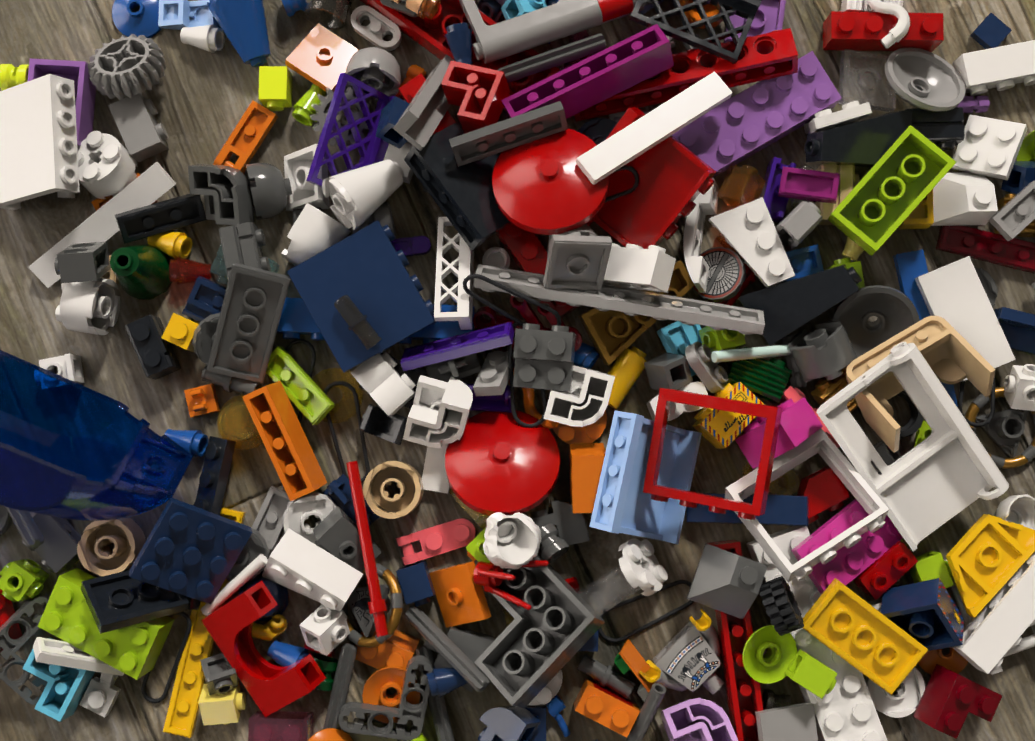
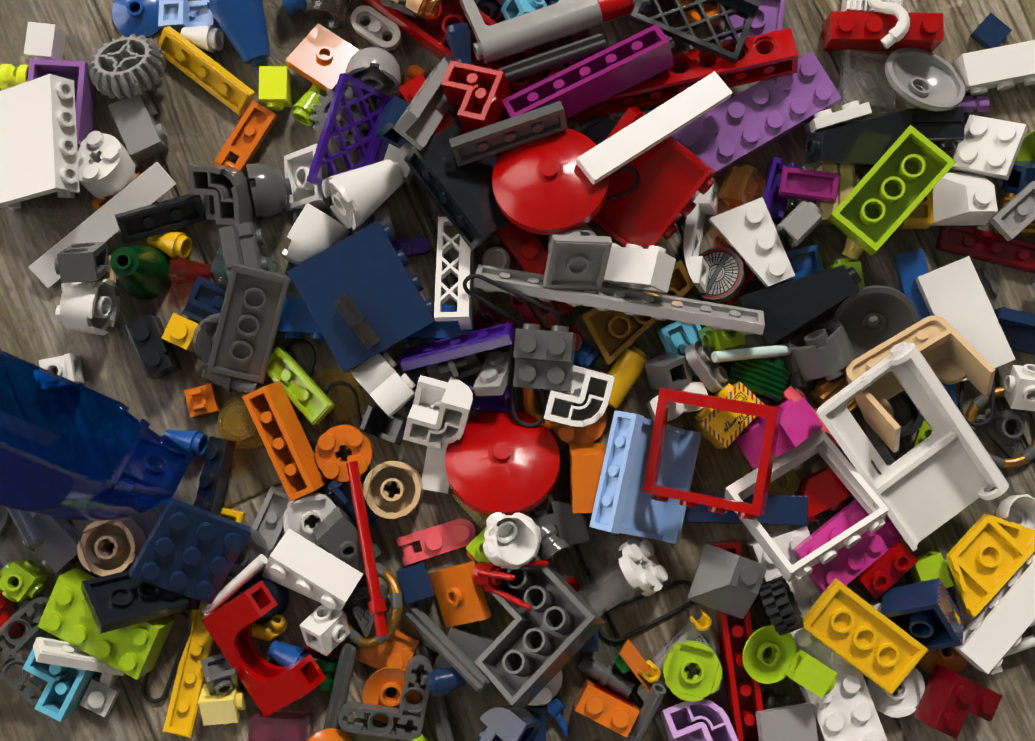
(44, 41): none -> white brick
(205, 71): none -> yellow tile
(329, 445): none -> orange plate
(700, 685): none -> lime plate

